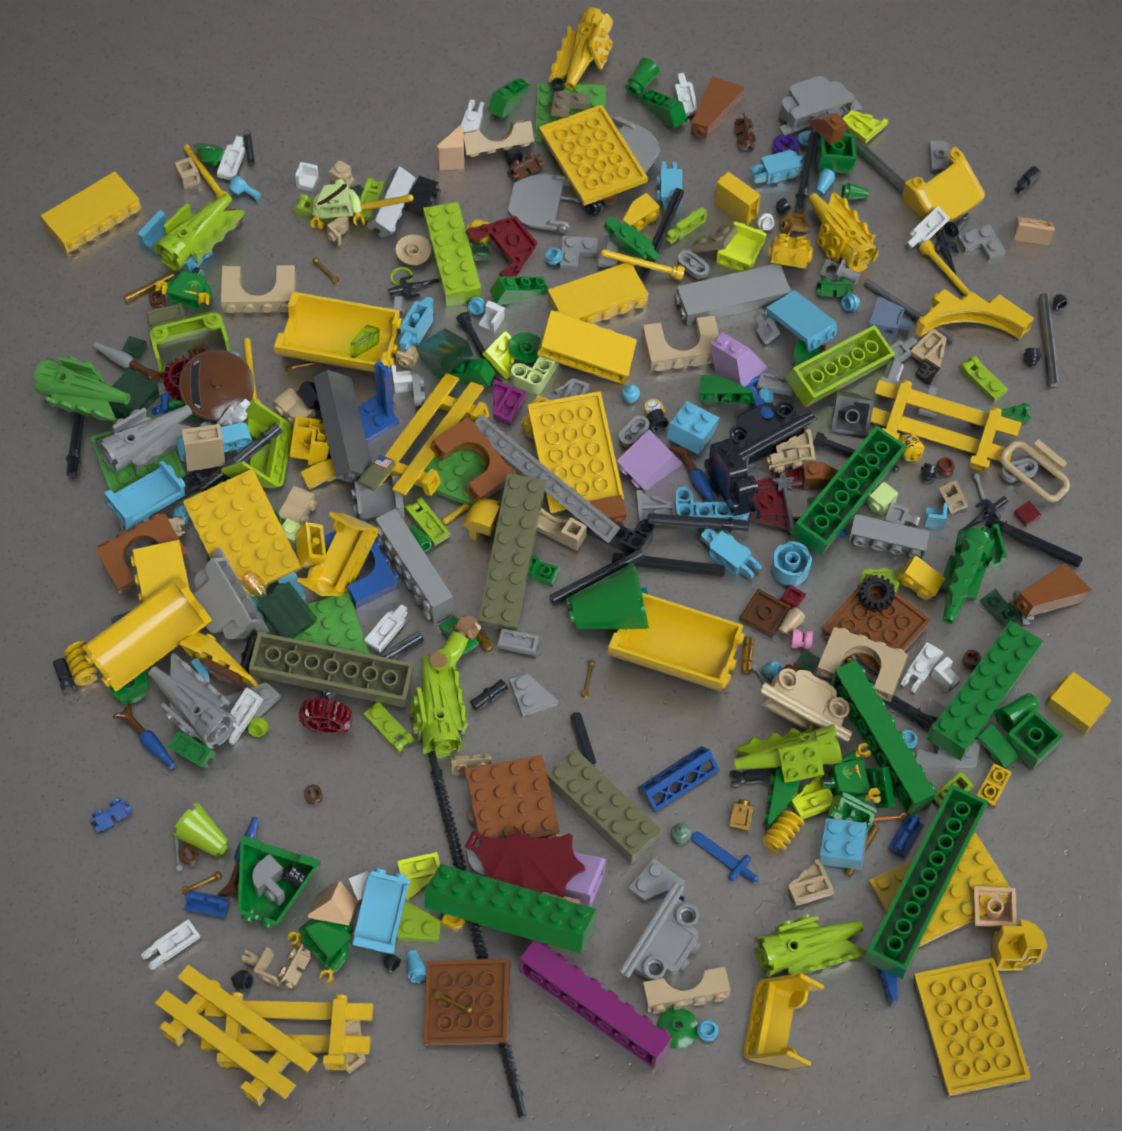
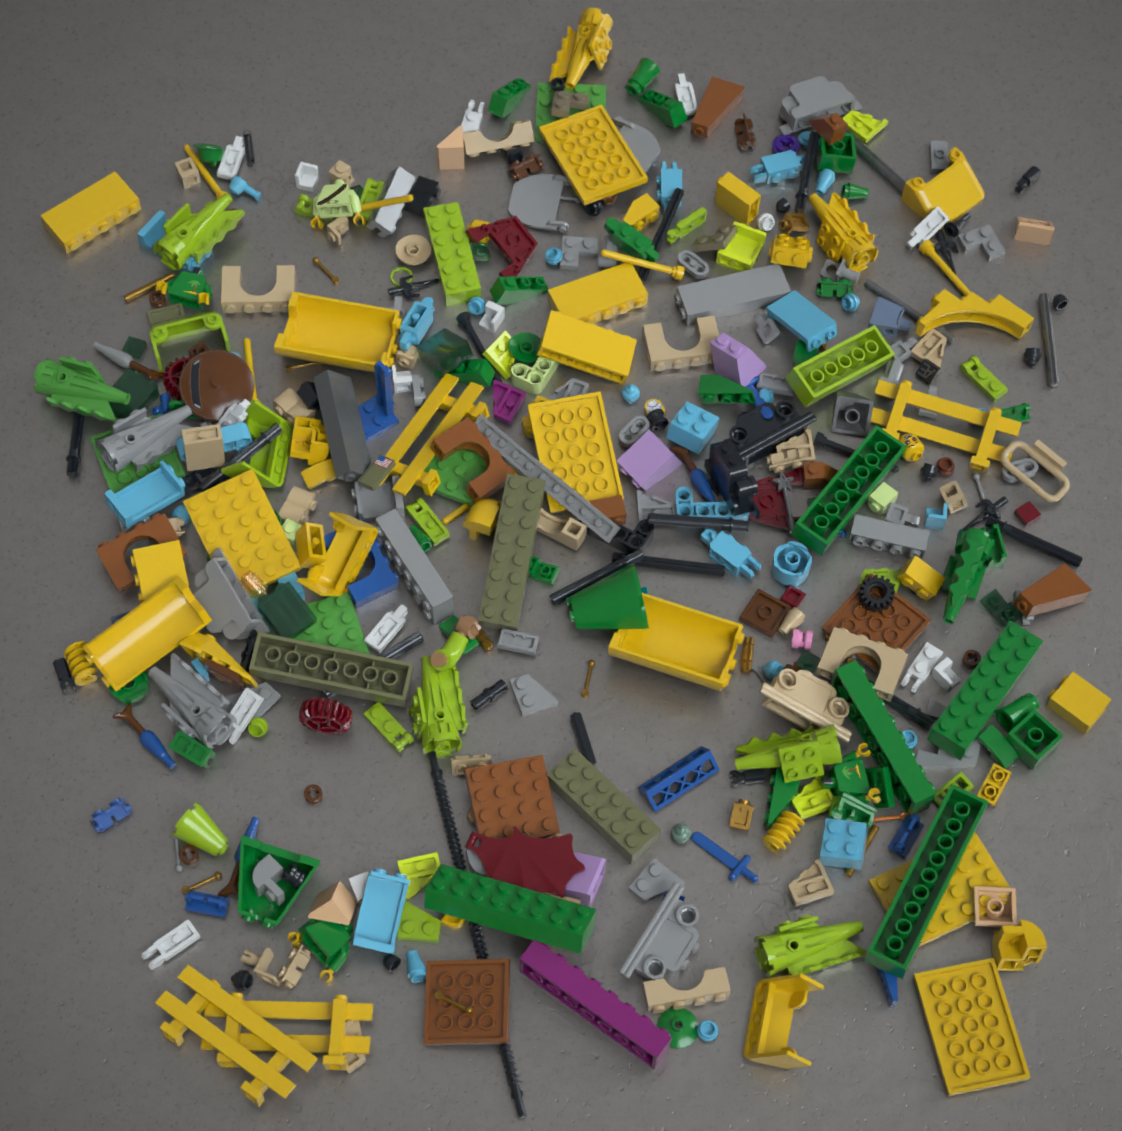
(364, 341): clear neon green slope -> none

